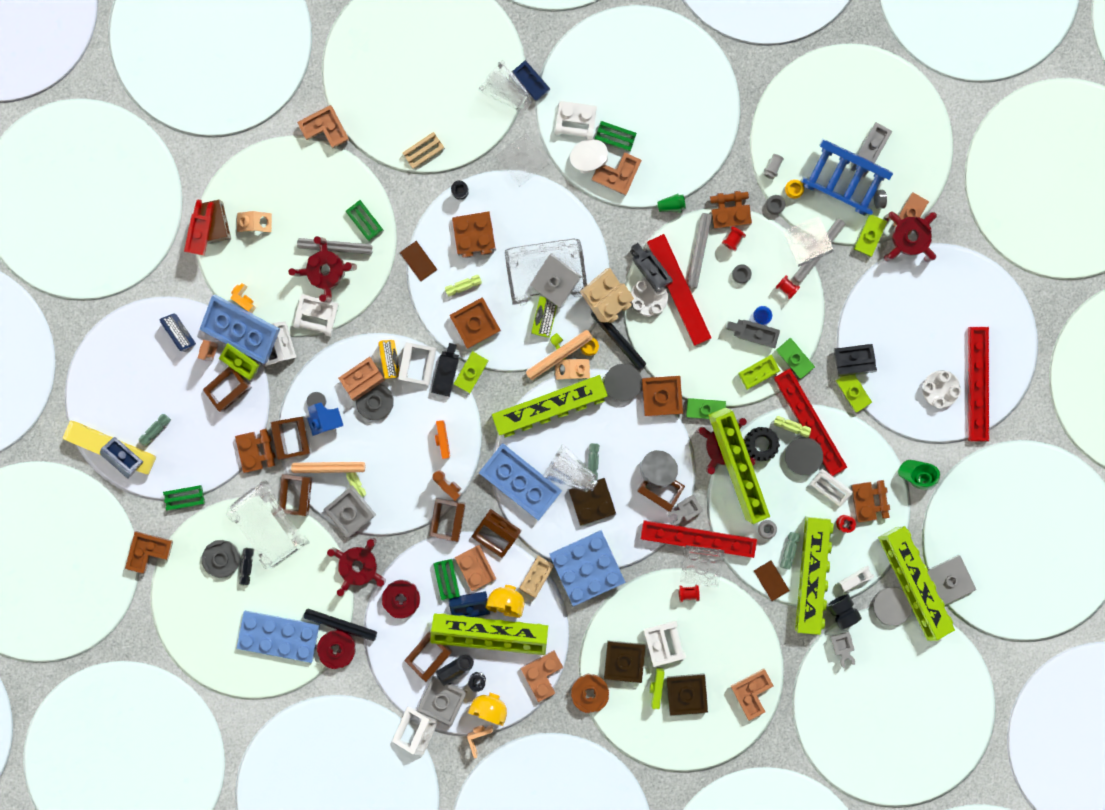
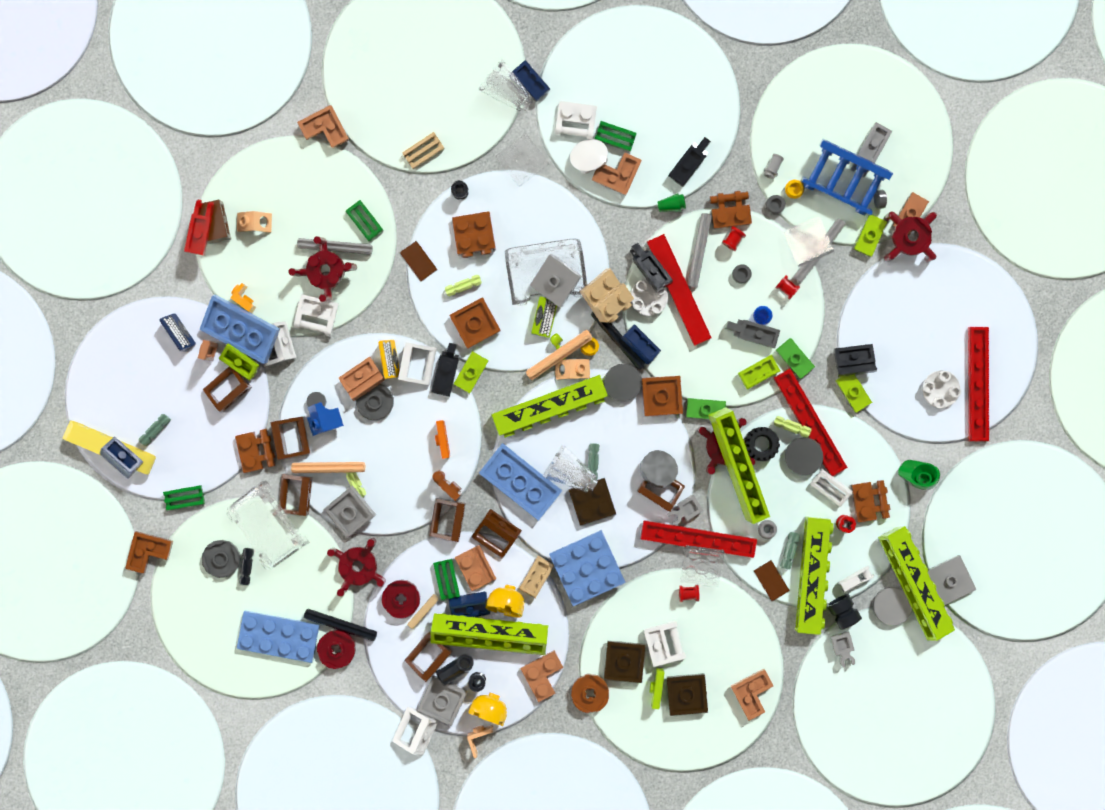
(423, 611): none -> tan tile
(641, 344): none -> dark blue plate
(689, 162): none -> black hinge

